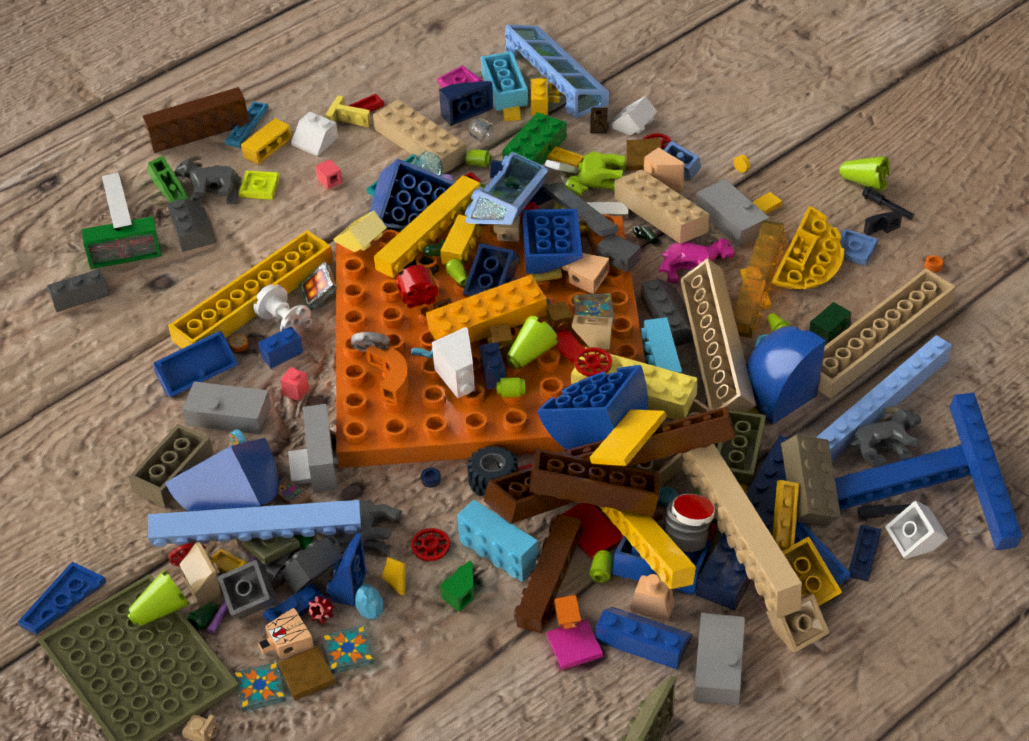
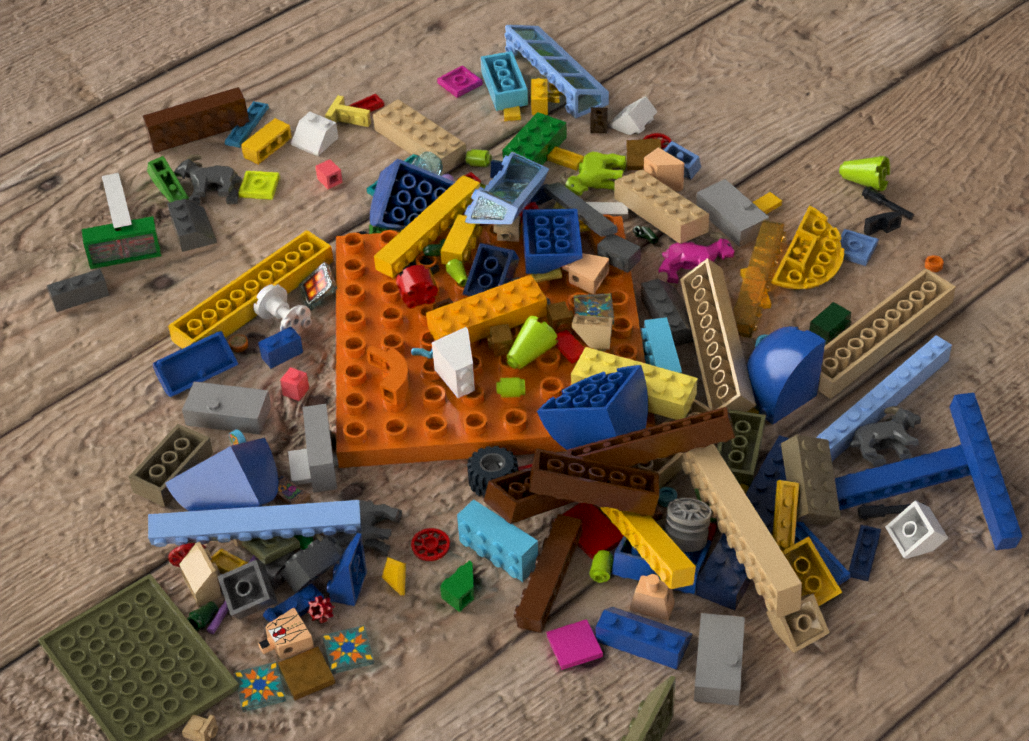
(62, 595): blue wing -> none
(157, 600): lime cone -> none
(361, 232): light yellow slope -> none
(363, 340): light grey tile -> none
(369, 602): medium azure rock -> none
(430, 477): dark blue tile -> none
(465, 101): dark blue slope -> none
(481, 129): clear head -> none
(491, 364): dark blue brick -> none
(512, 180): dark green arm -> none
(561, 166): white tile -> none
(567, 612): orange slope -> none
(592, 361): red wheel -> none
(628, 437): yellow tile -> none
(693, 509): red tile -> none
(742, 163): yellow tile -> none
(776, 322): lime cone -> none

